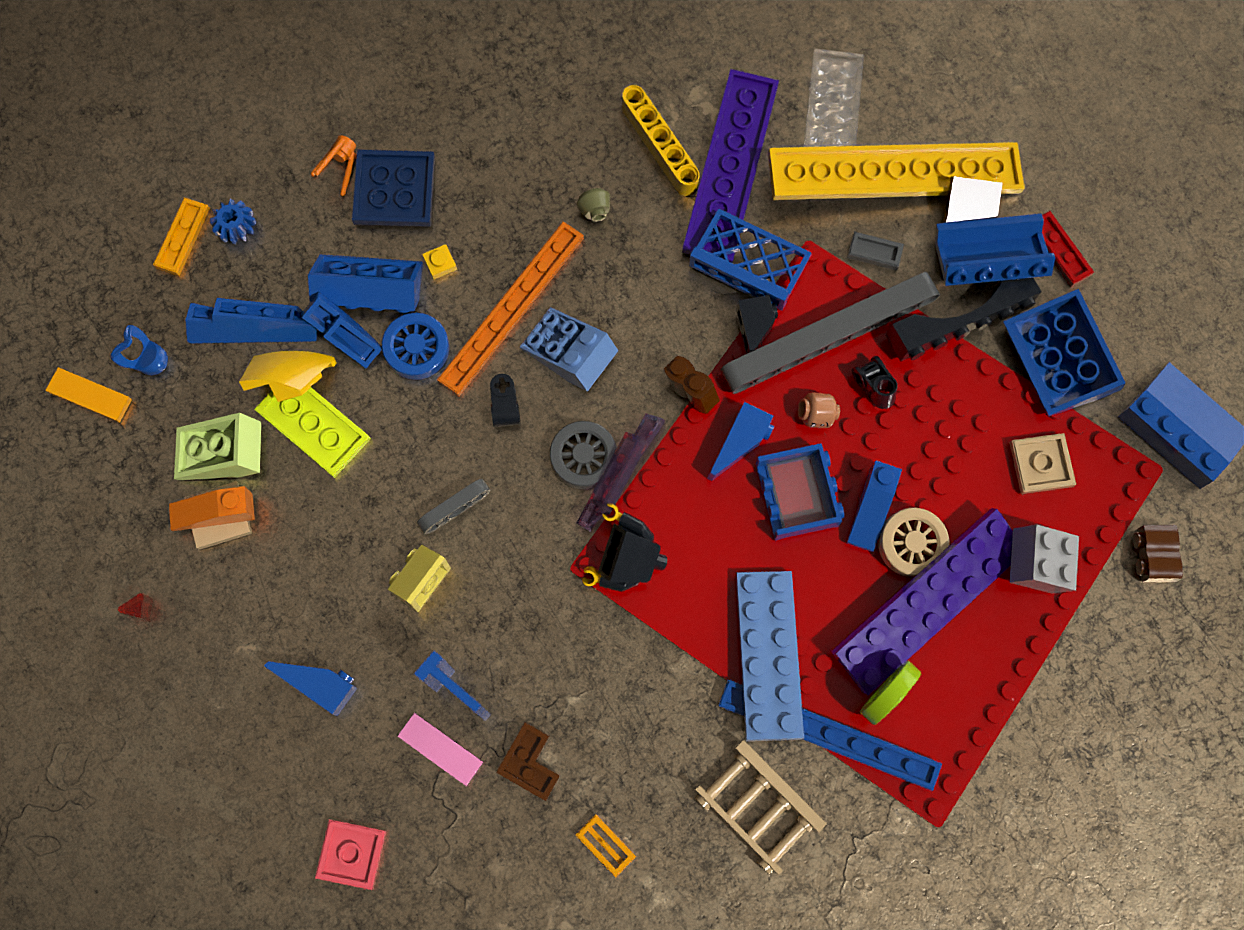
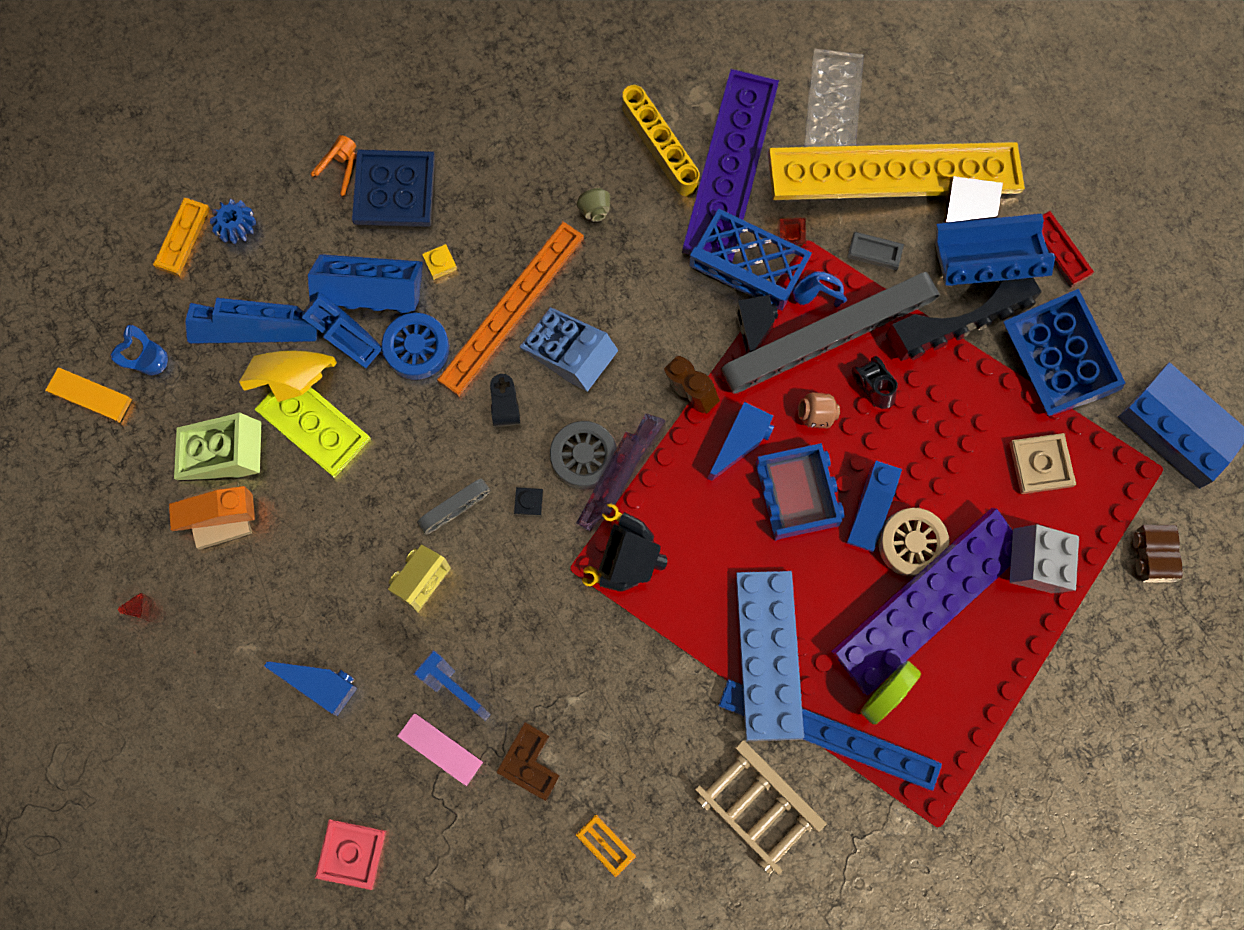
(528, 502): none -> black plate
(792, 230): none -> clear red slope
(809, 287): none -> blue piece

